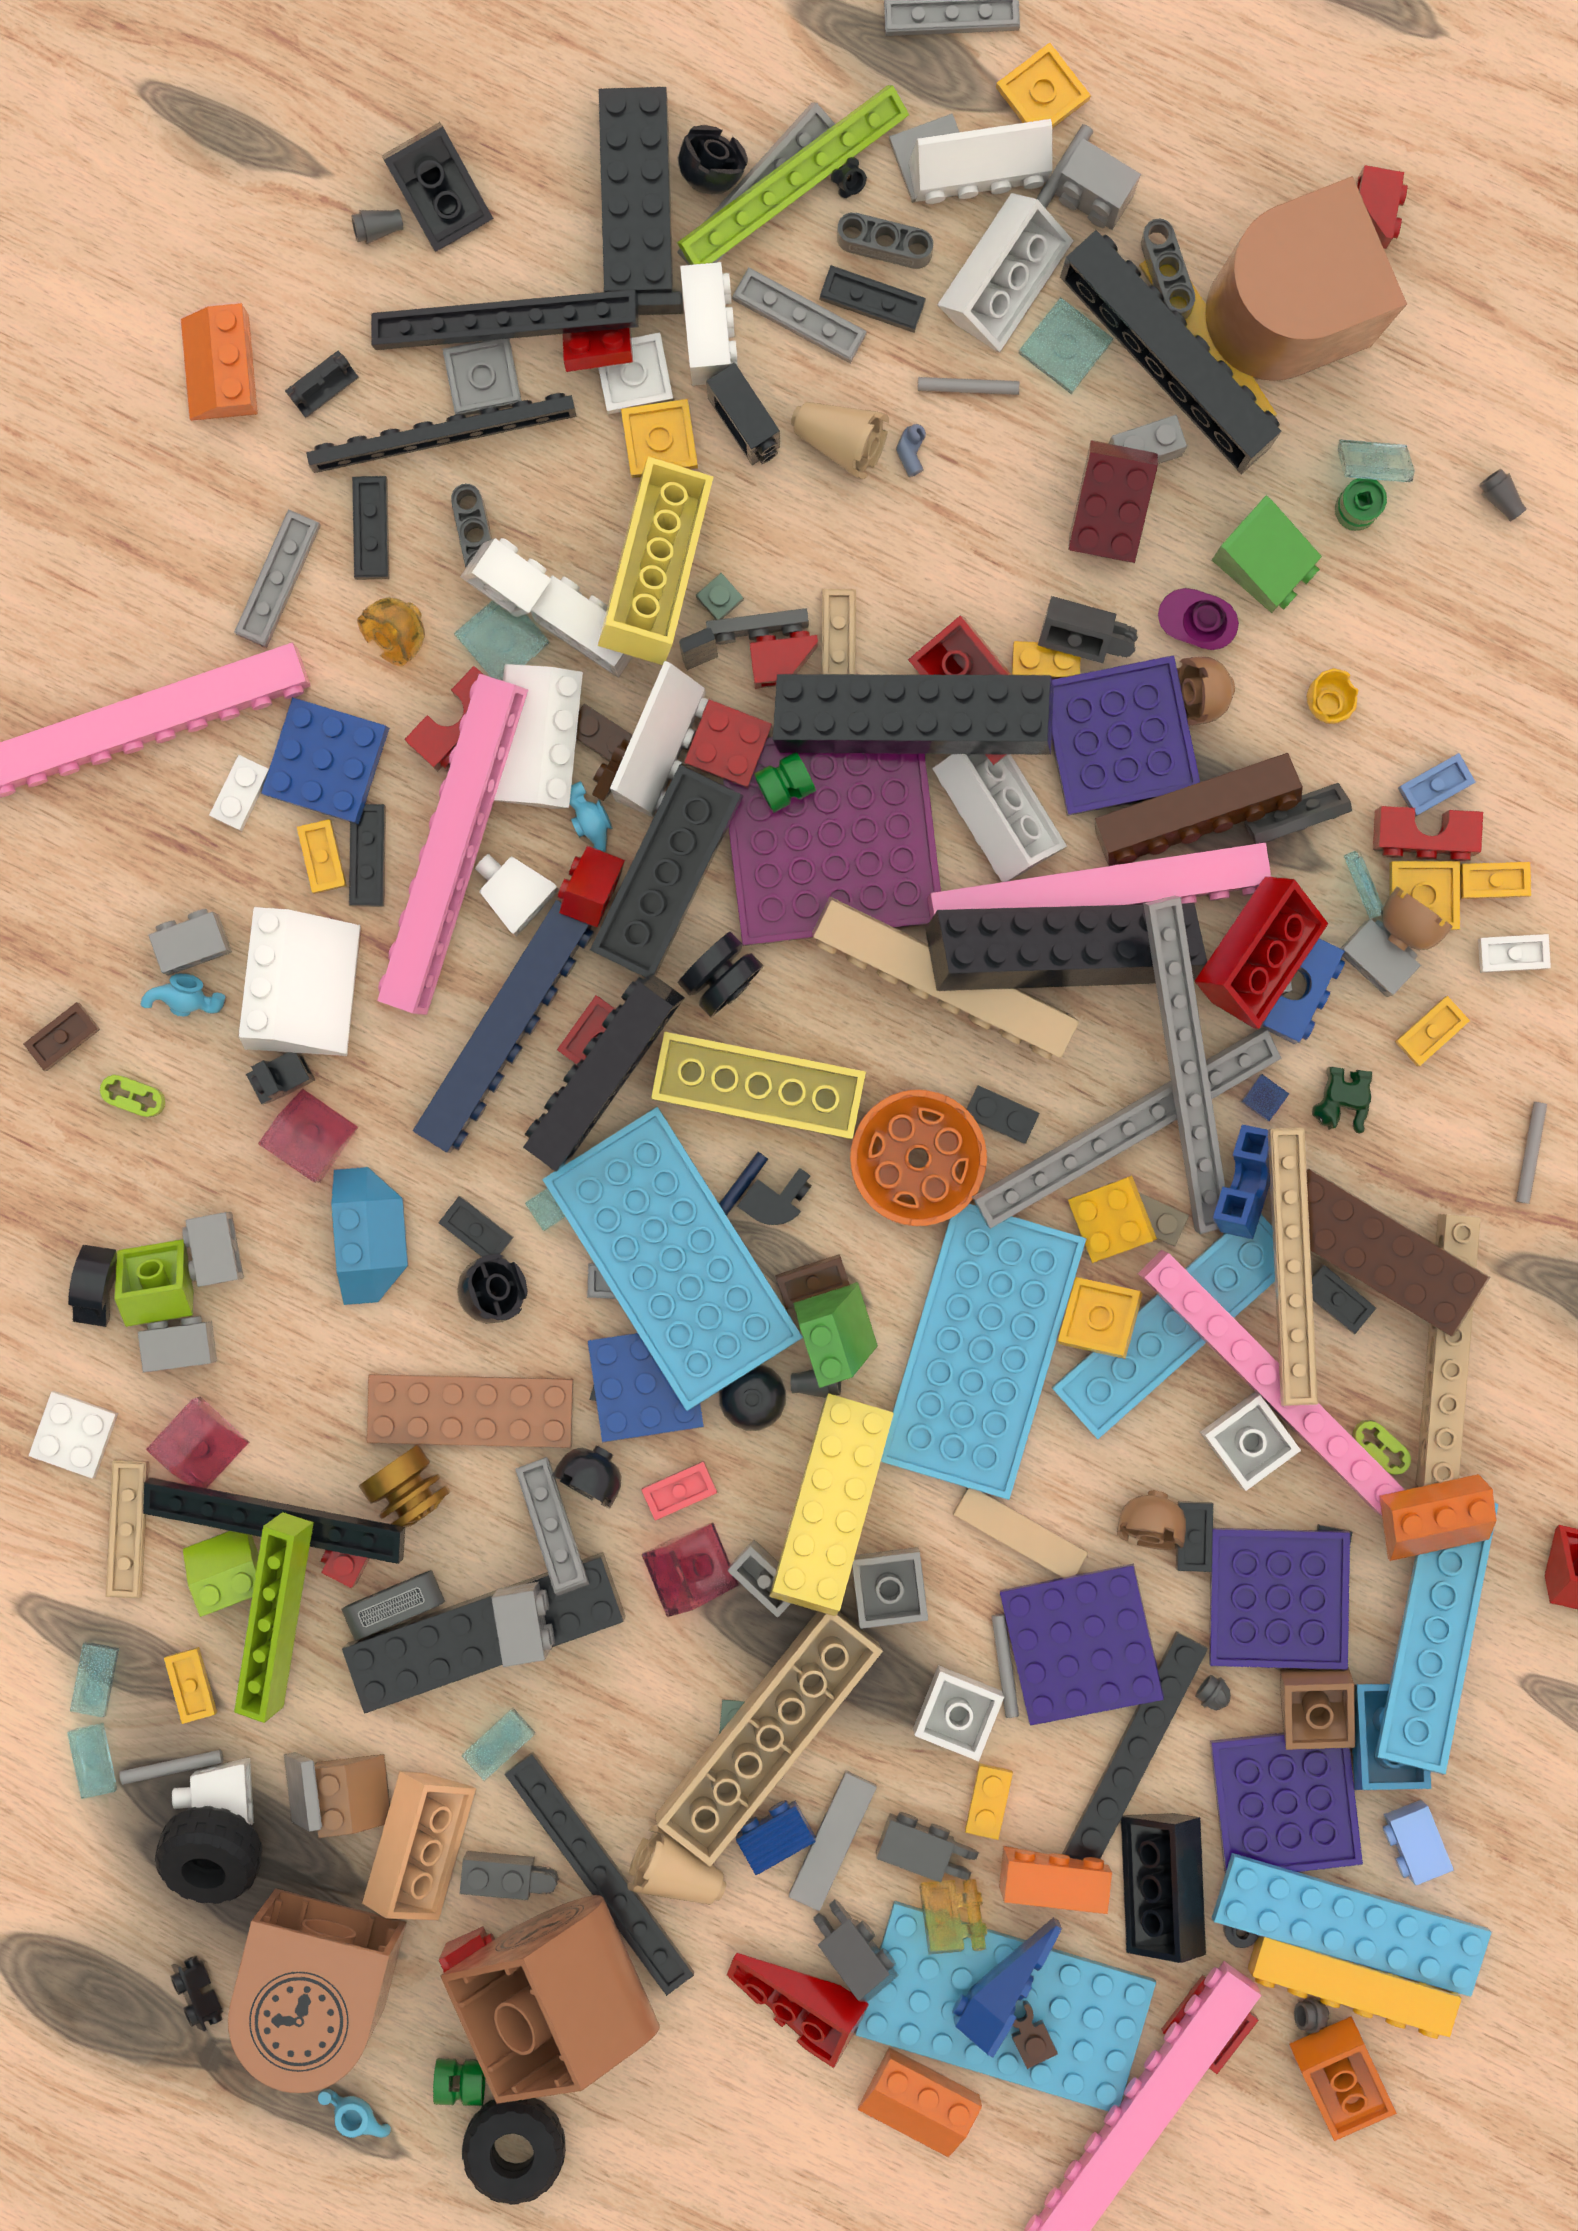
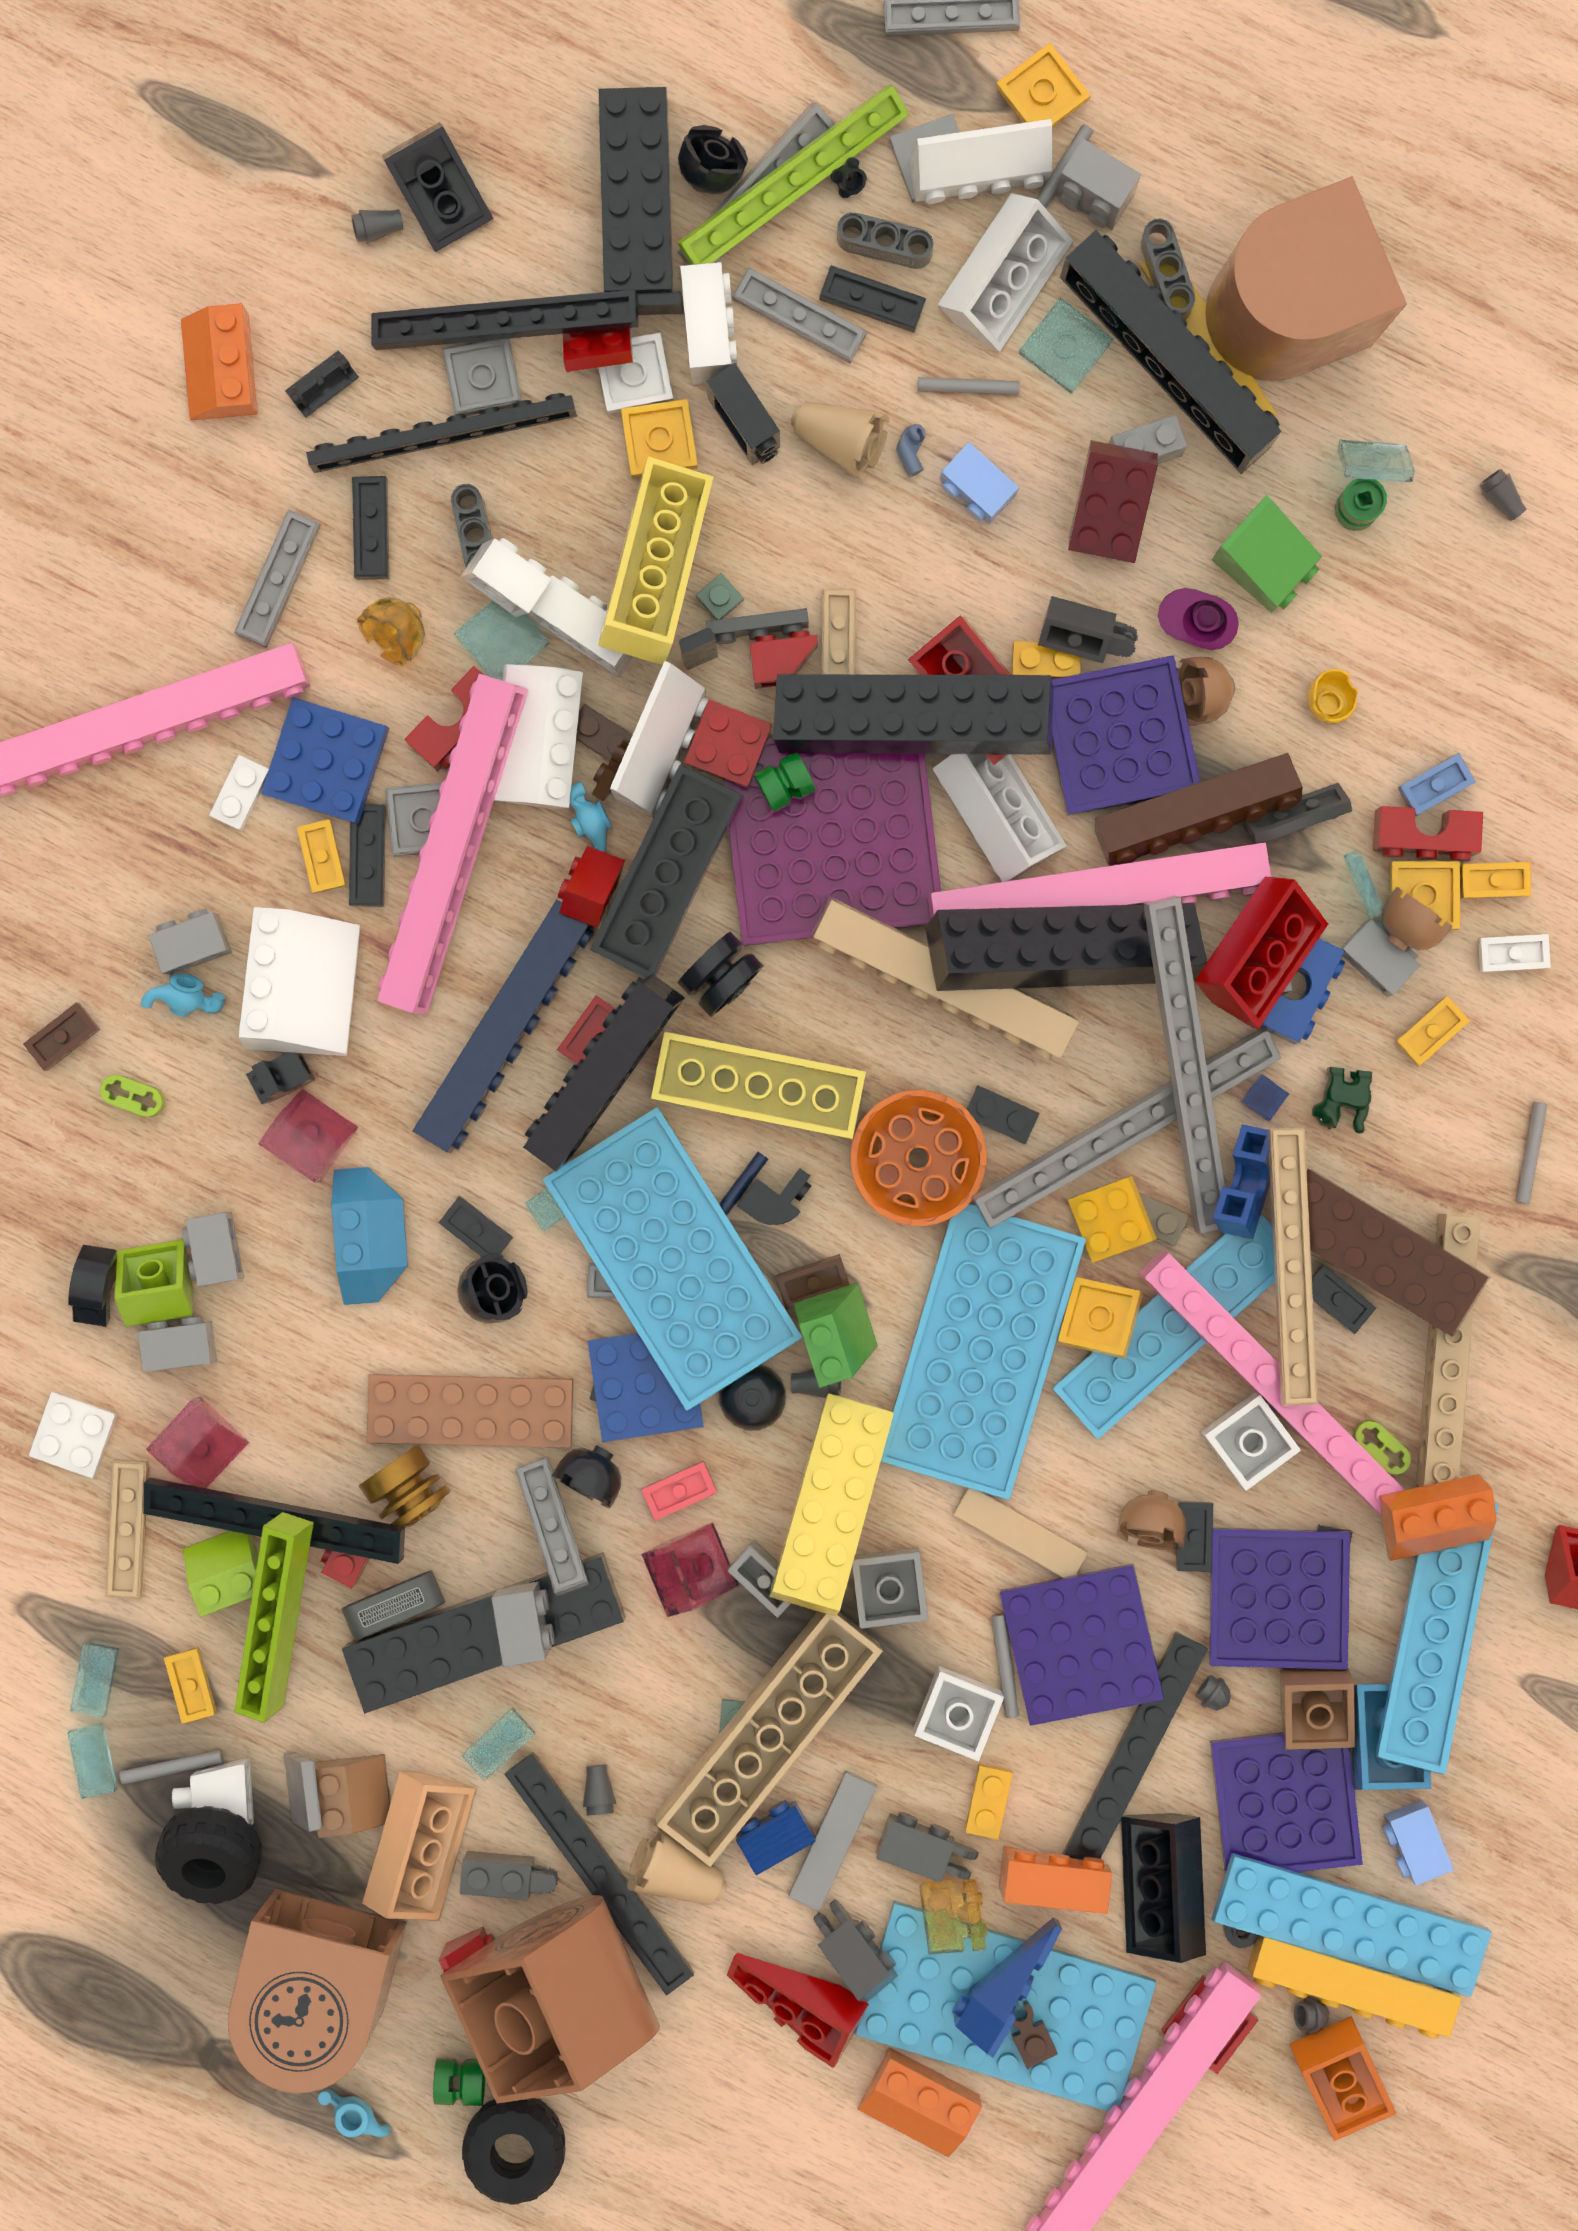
(189, 1982): black hinge -> none
(410, 816): none -> light grey tile
(514, 891): white torso -> none
(598, 1791): none -> dark grey cone
(978, 484): none -> light blue brick
(1382, 194): red slope -> none

